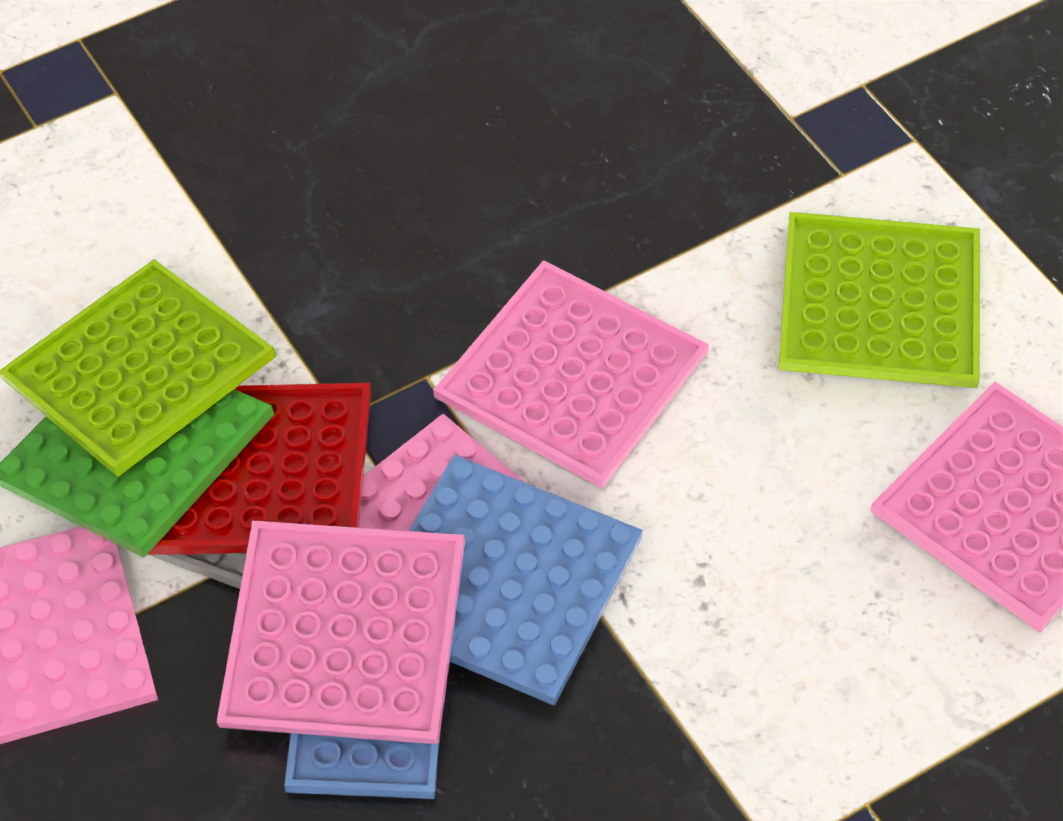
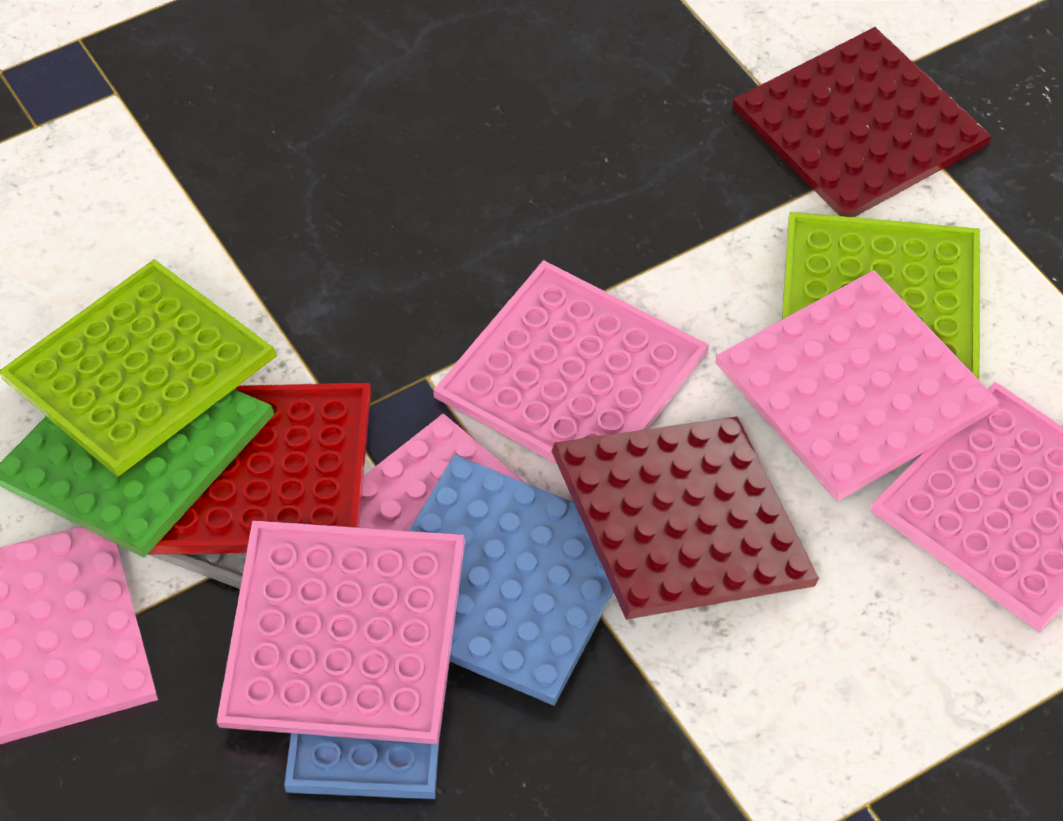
(683, 516): none -> dark red plate
(856, 384): none -> bright pink plate
(860, 123): none -> dark red plate

